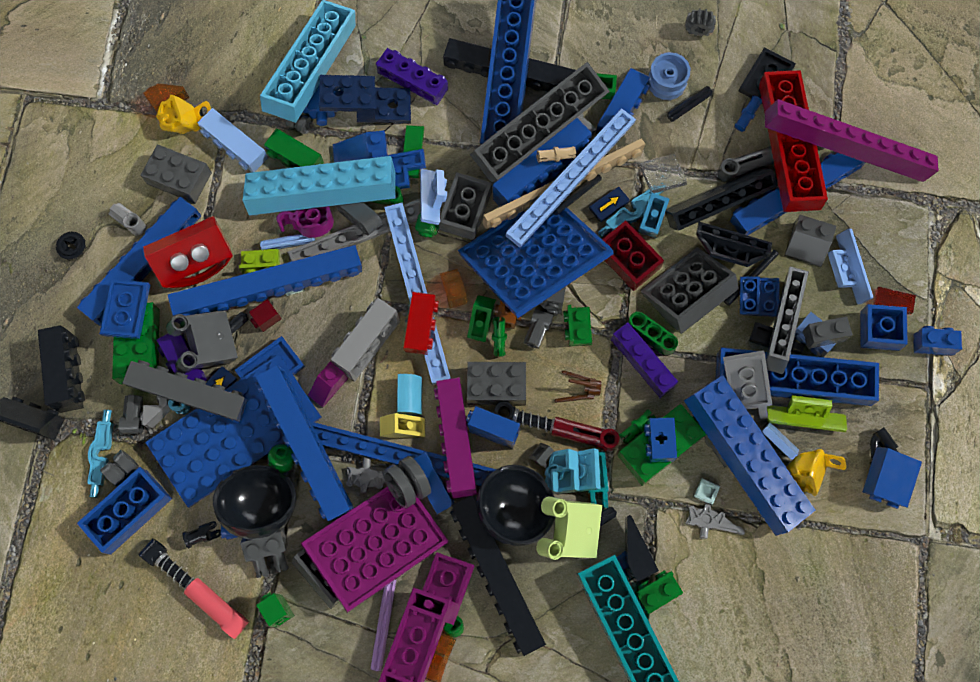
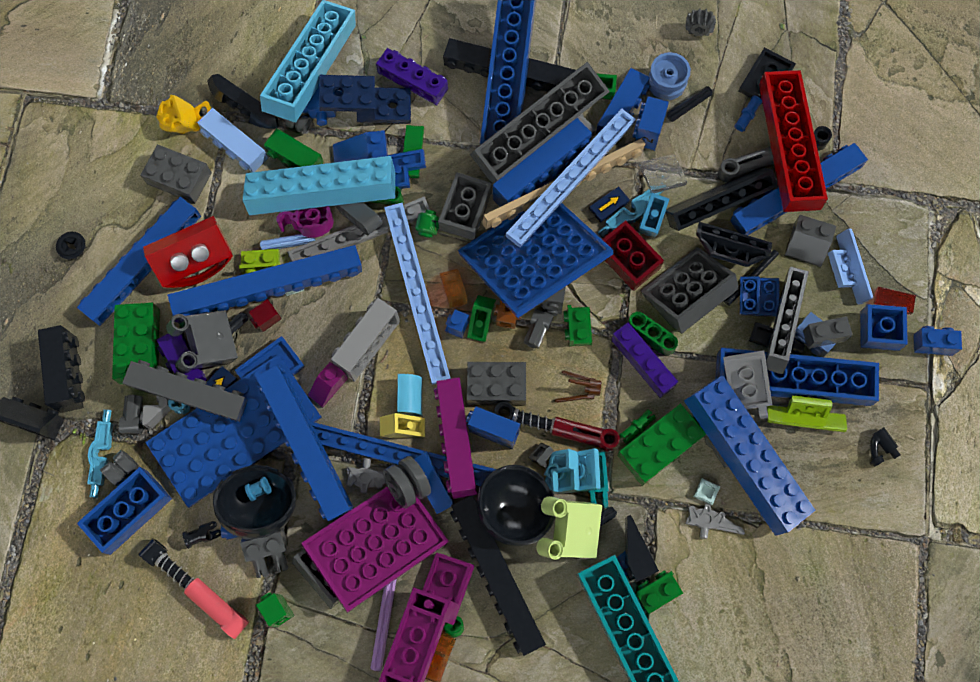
(125, 309): blue tile -> none
(127, 219): light grey piece -> none
(162, 92): clear orange slope -> none
(237, 98): none -> black brick
(258, 489): none -> dark azure bush
(280, 458): green head -> none
(421, 323): red brick -> none
(432, 195): light blue bracket -> none
(457, 323): none -> blue brick
(499, 336): green pin -> none
(556, 154): tan pin -> none
(577, 194): black bar -> none
(650, 121): none -> blue brick
(666, 430): blue brick -> none
(780, 441): light blue tile -> none
(810, 467): yellow piece -> none
(850, 141): magenta brick -> none
(892, 477): blue brick -> none

